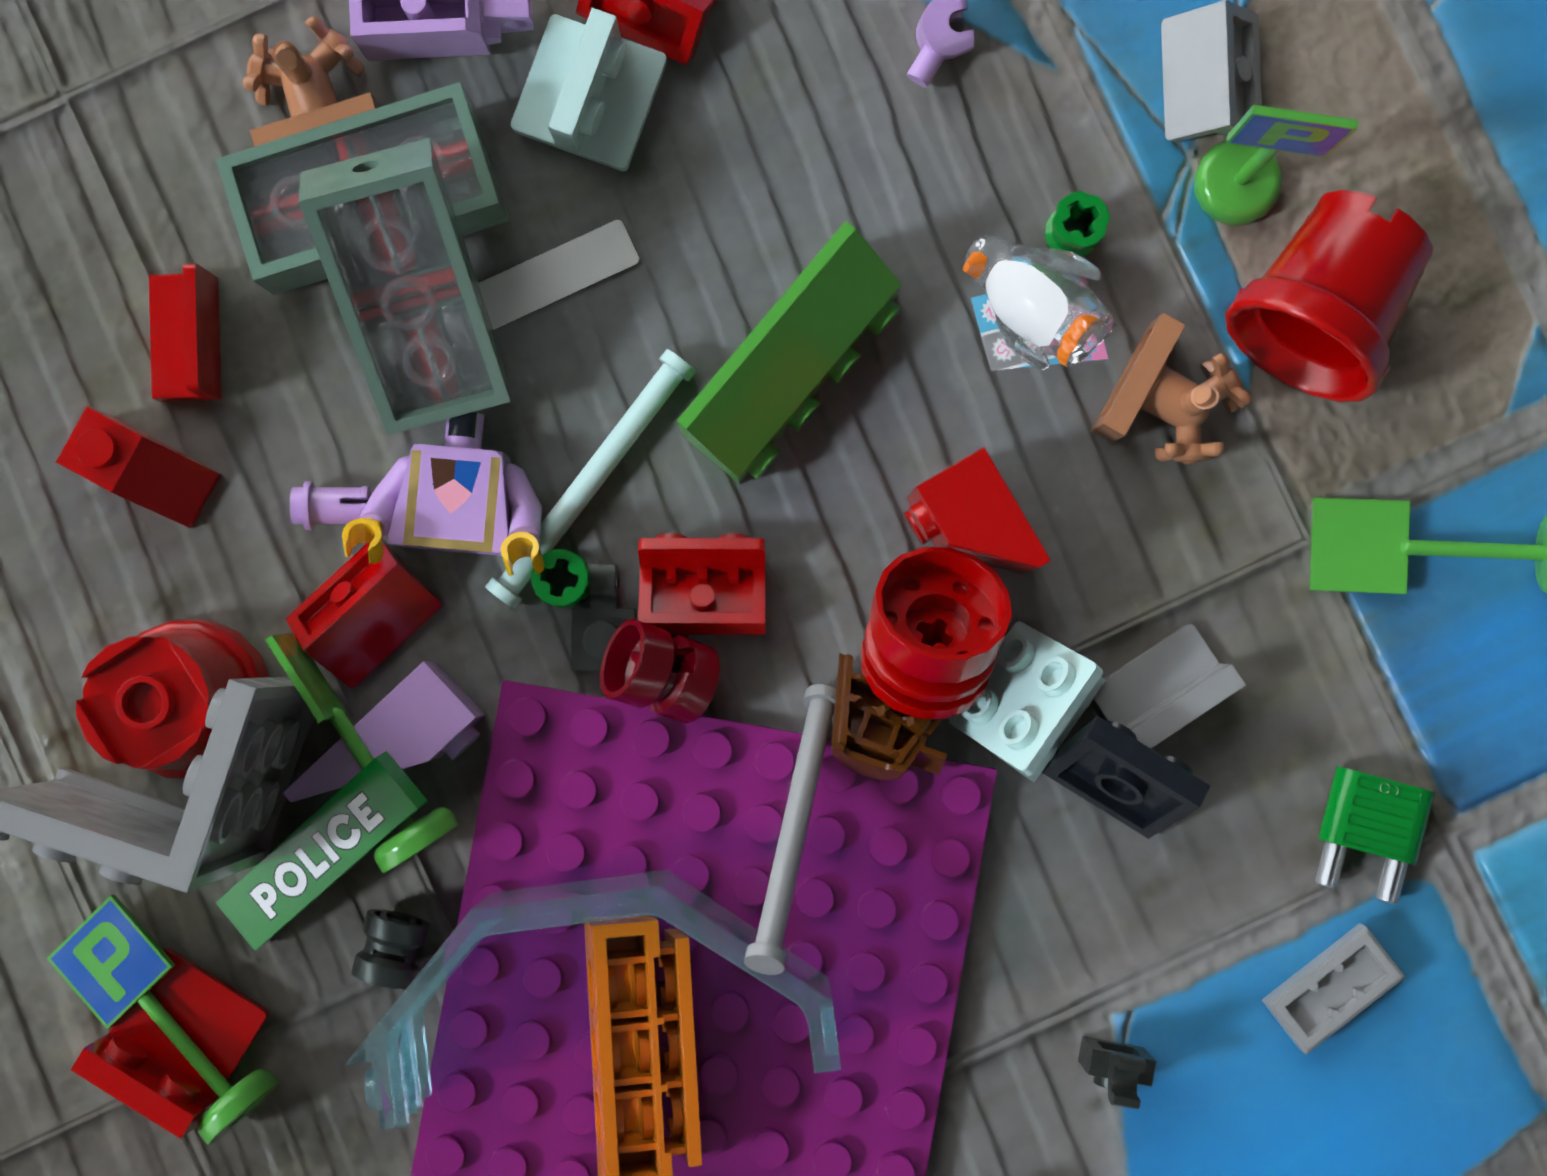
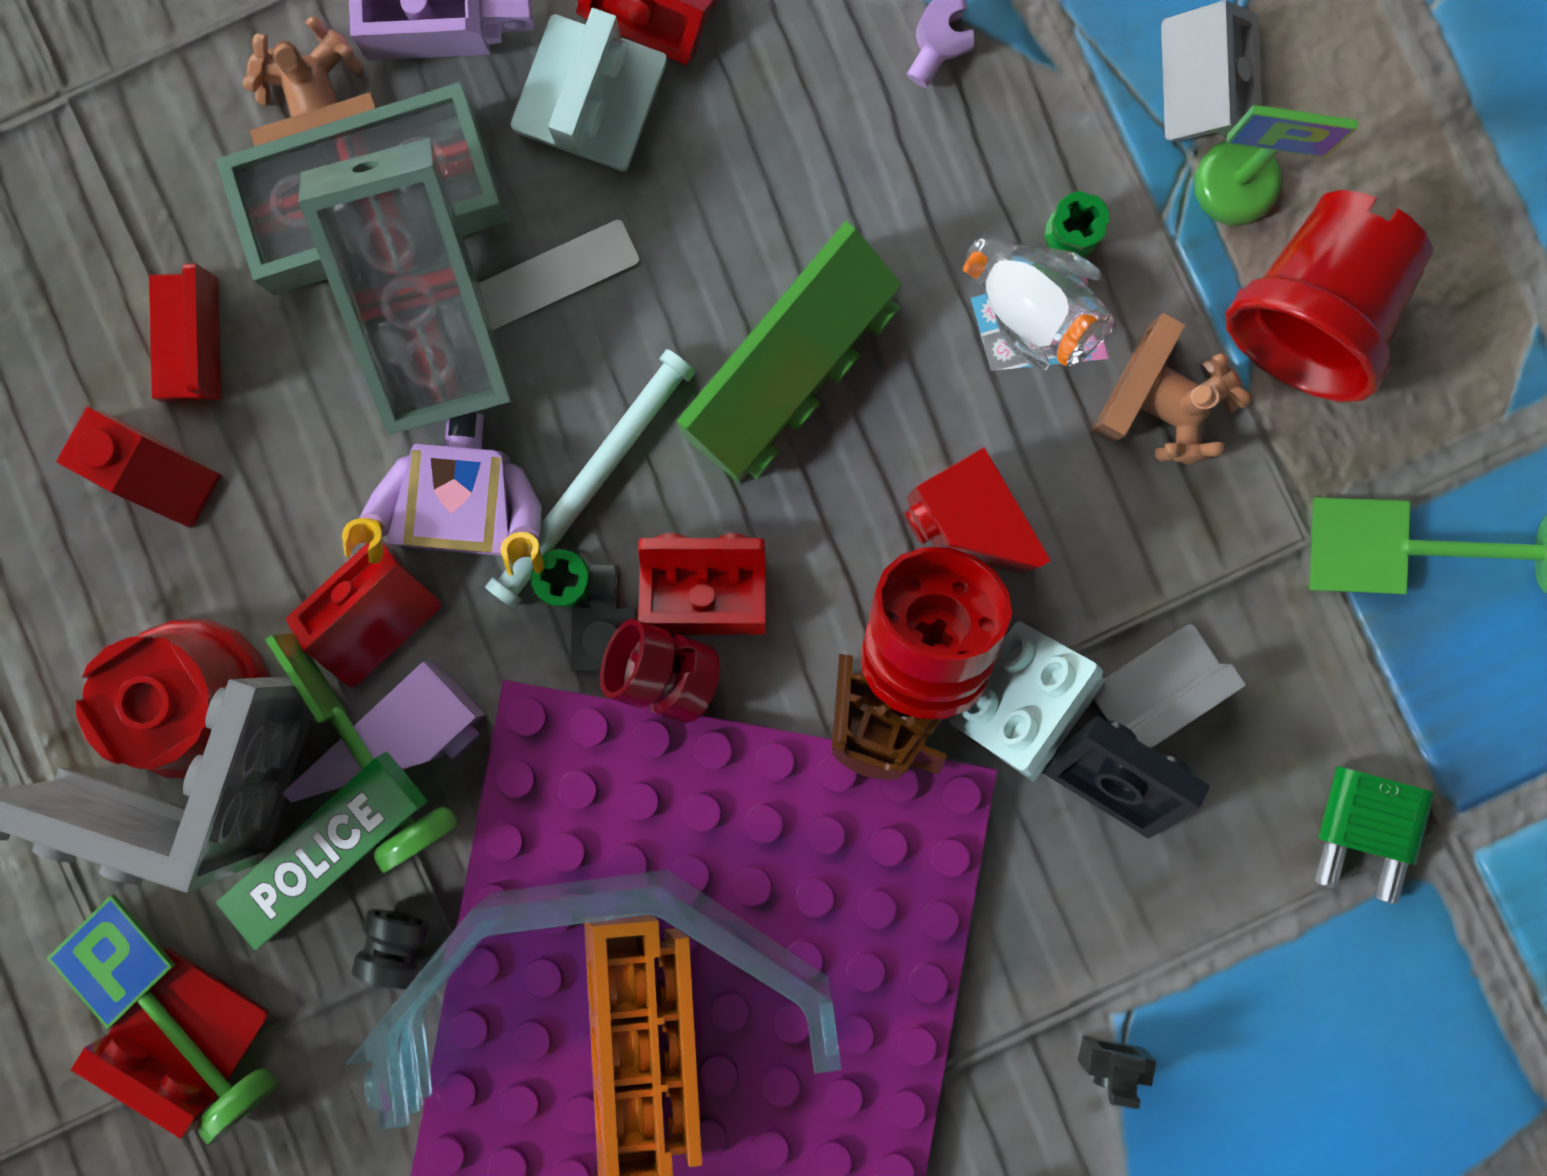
(326, 504): lavender pin -> none
(766, 953): light grey bar -> none
(1333, 988): light grey plate -> none

